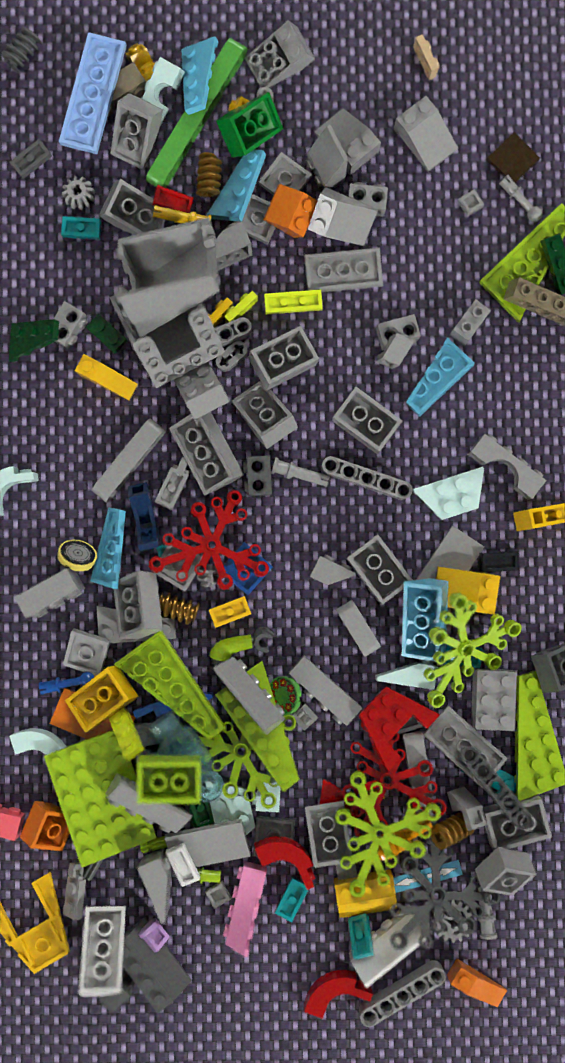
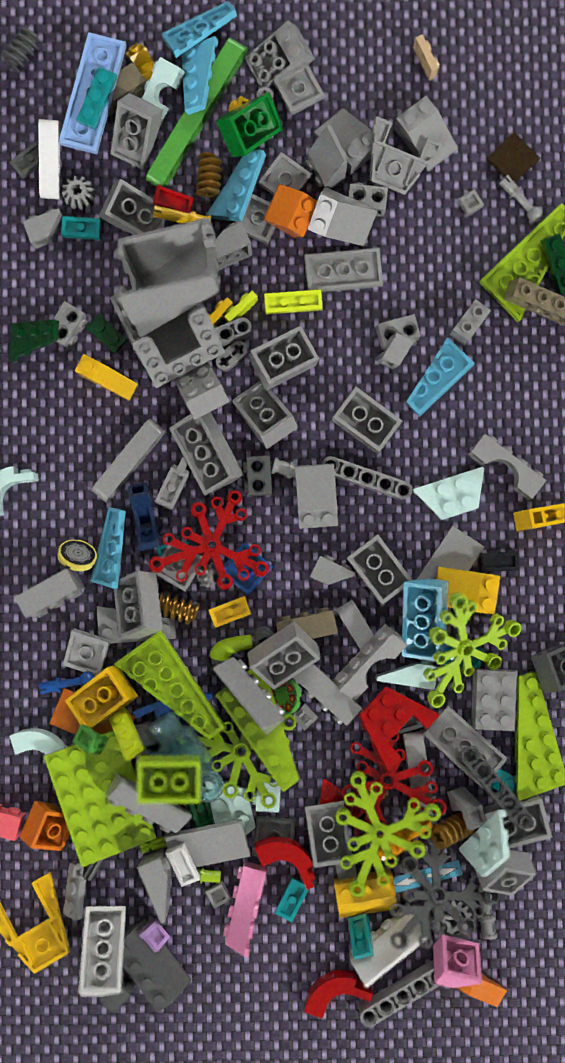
(43, 228): none -> light grey slope
(49, 158): none -> white beam
(90, 740): none -> bright green bracket
(97, 98): none -> teal plate
(196, 29): none -> medium azure wing
(283, 655): none -> light grey brick
(298, 89): none -> light grey plate
(314, 624): none -> dark tan brick
(316, 496): none -> light grey slope
(383, 645): none -> light grey arch
(393, 166): none -> light grey wing
(456, 962): none -> bright pink slope
(488, 845): none -> light aqua wing

